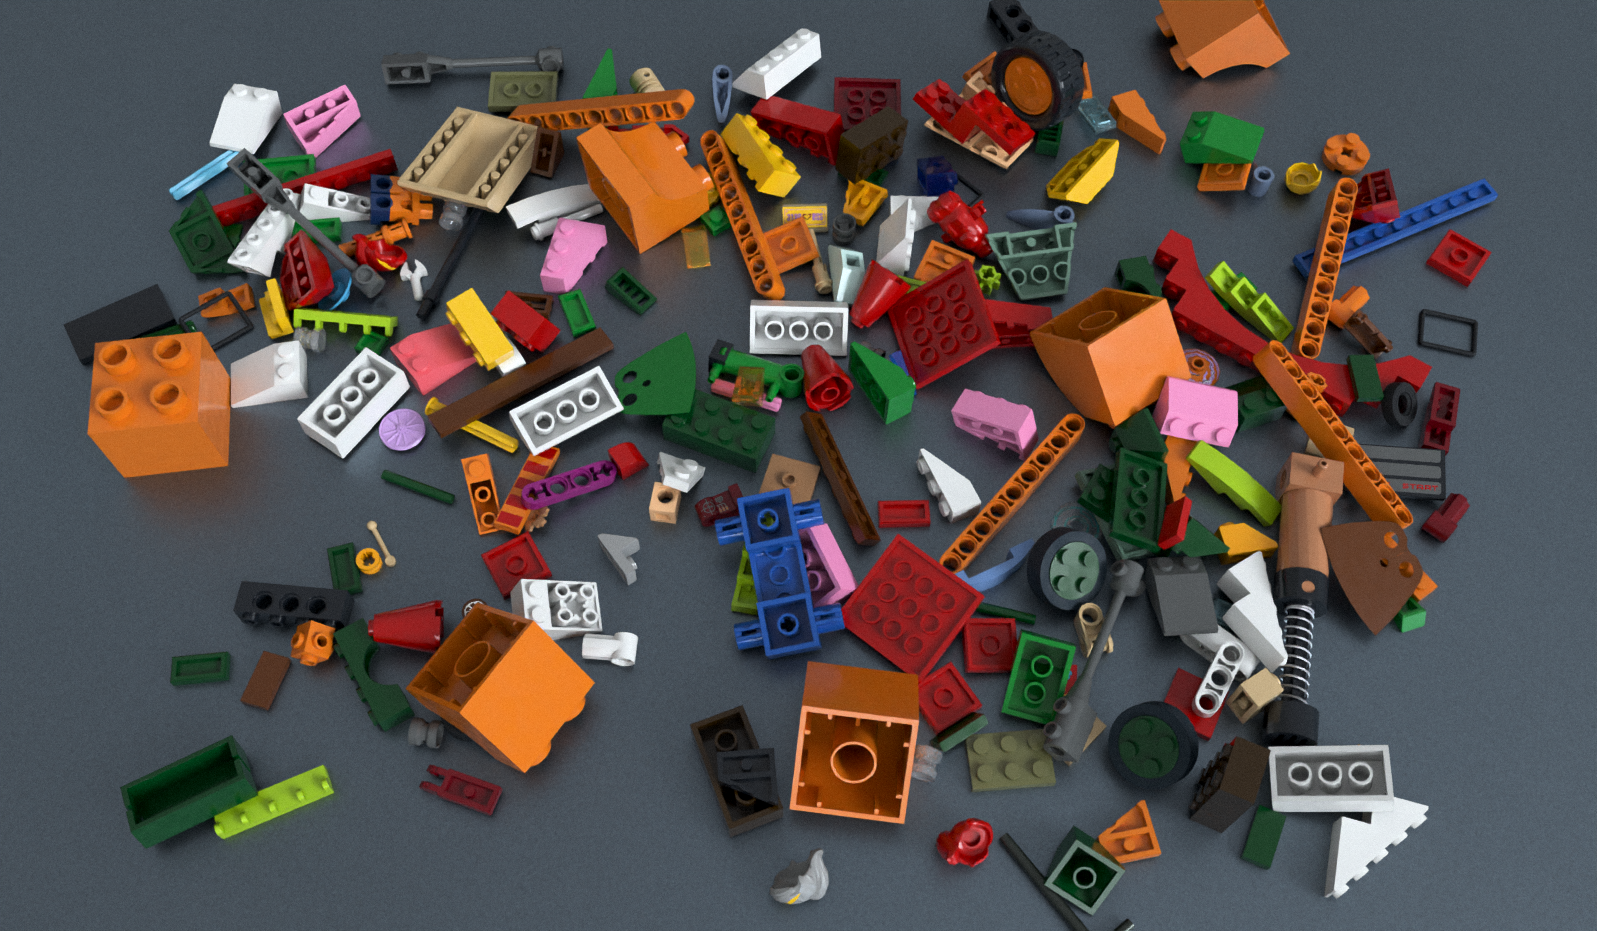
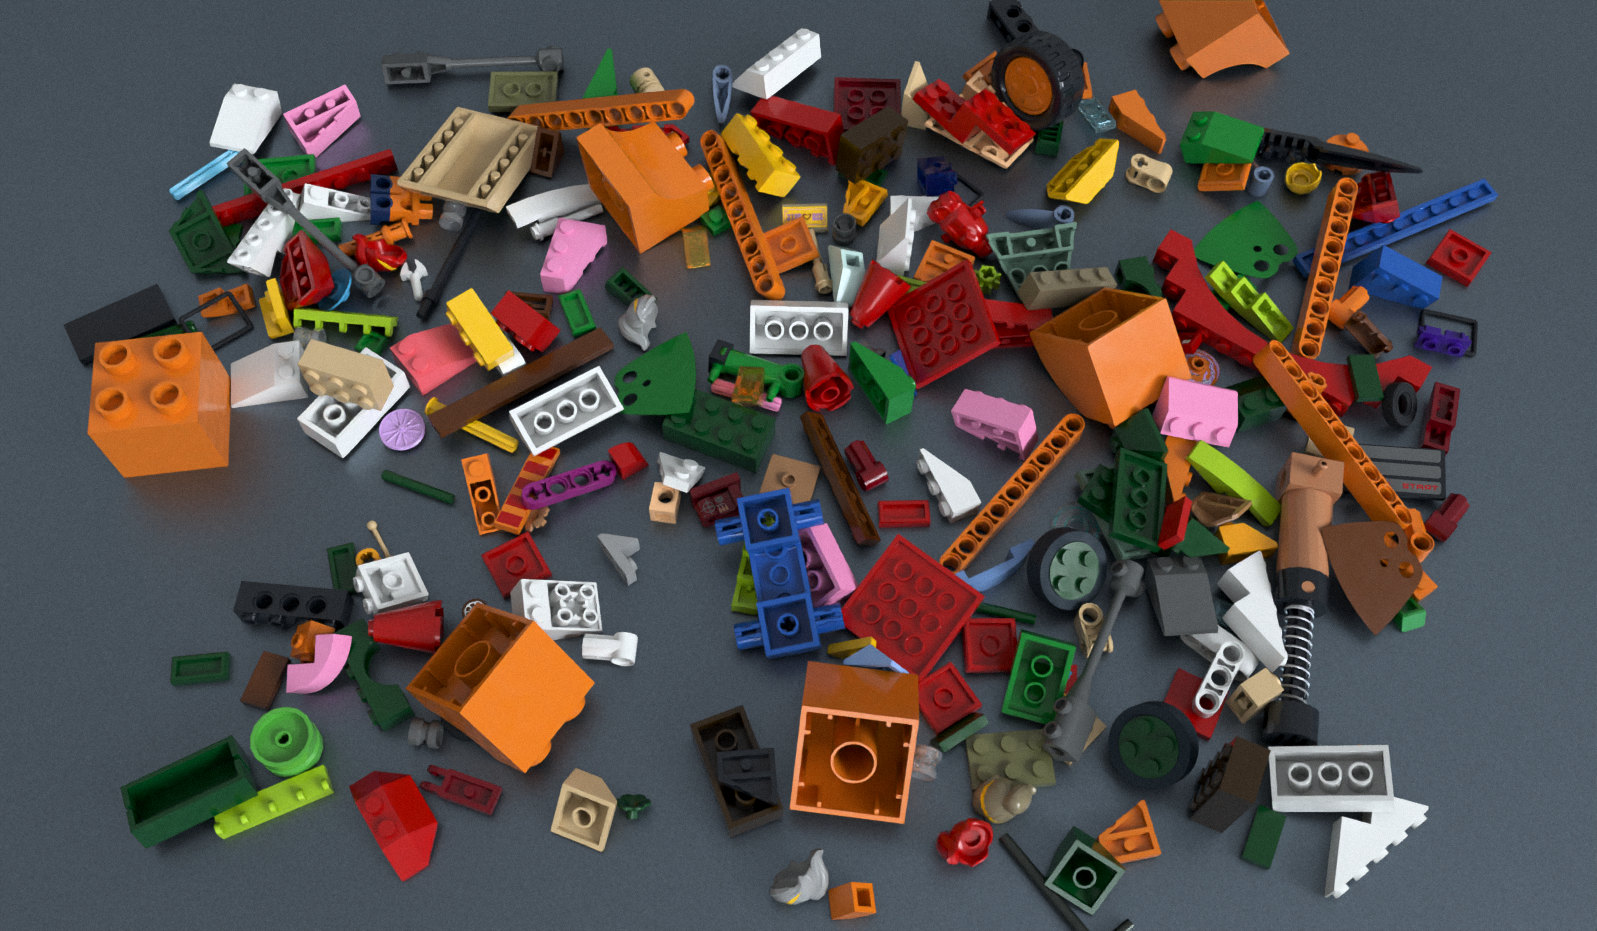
(286, 742): none -> bright green wheel
(330, 657): none -> bright pink brick
(346, 375): none -> tan brick
(389, 584): none -> white plate
(397, 819): none -> red wedge
(584, 810): none -> tan slope
(633, 804): none -> dark green plant
(639, 320): none -> light grey hair
(713, 488): none -> dark red tile
(847, 648): none -> yellow plate
(852, 900): none -> orange brick
(868, 470): none -> dark red piece
(872, 658): none -> light blue slope
(910, 109): none -> tan slope
(1002, 799): none -> dark tan hair
(1063, 287): none -> dark tan brick
(1151, 174): none -> tan piece
(1190, 341): none -> red tile
(1216, 509): none -> medium nougat slope
(1239, 234): none -> green piece
(1322, 152): none -> black piece
(1396, 278): none -> blue wedge
(1418, 537): none -> orange piece
(1449, 343): none -> dark purple hinge

